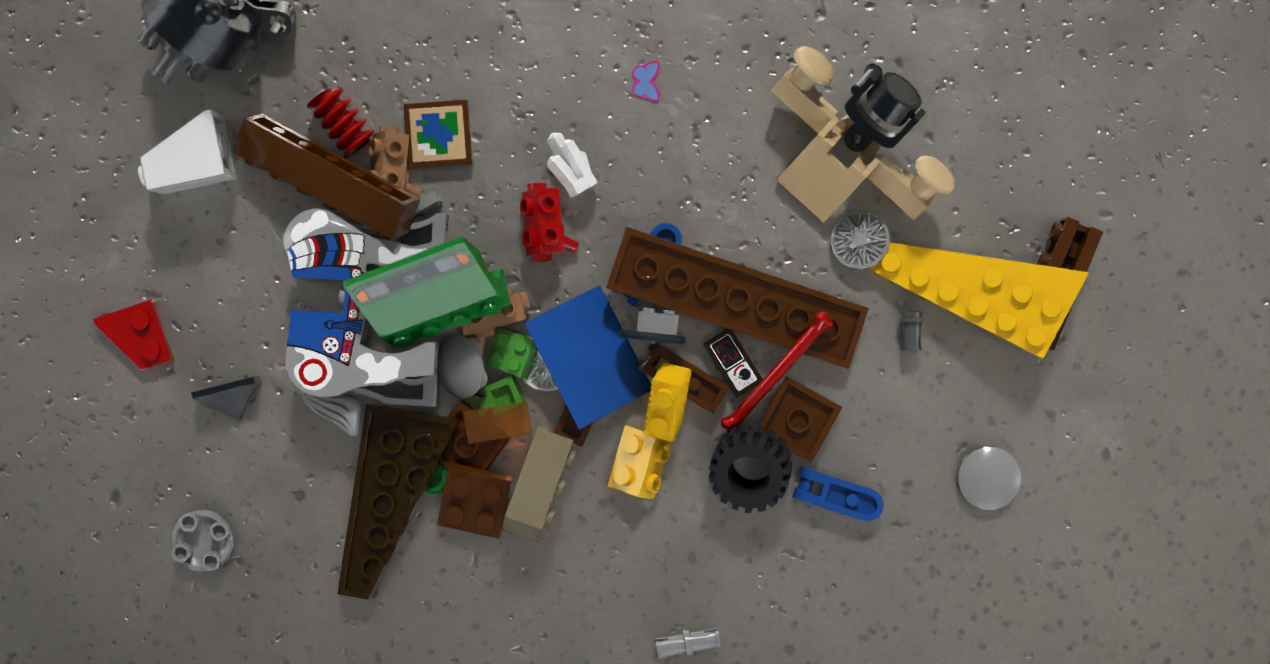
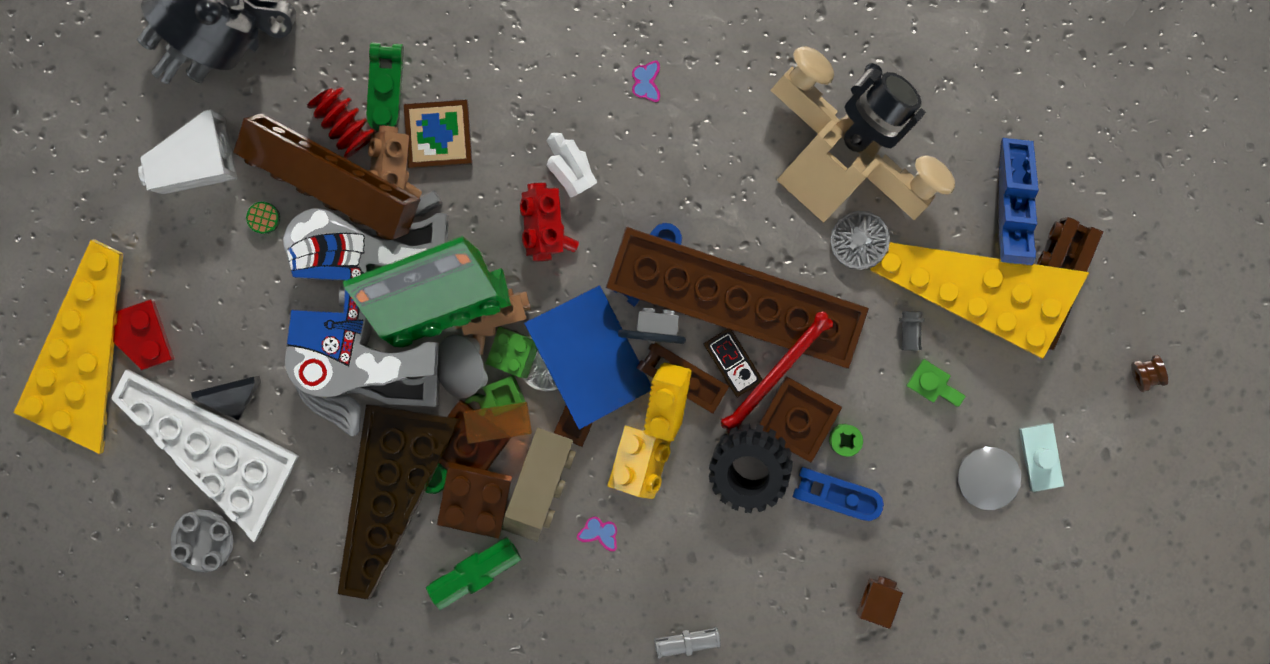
(75, 364): none -> yellow wing
(218, 455): none -> white wing
(263, 217): none -> tile
(384, 86): none -> green plate
(473, 573): none -> green piece
(603, 532): none -> medium blue sticker
(841, 436): none -> bright green wheel
(880, 601): none -> reddish brown brick
(931, 382): none -> bright green plate
(1017, 201): none -> blue slope
(1041, 457): none -> light aqua tile
(1149, 373): none -> reddish brown wheel

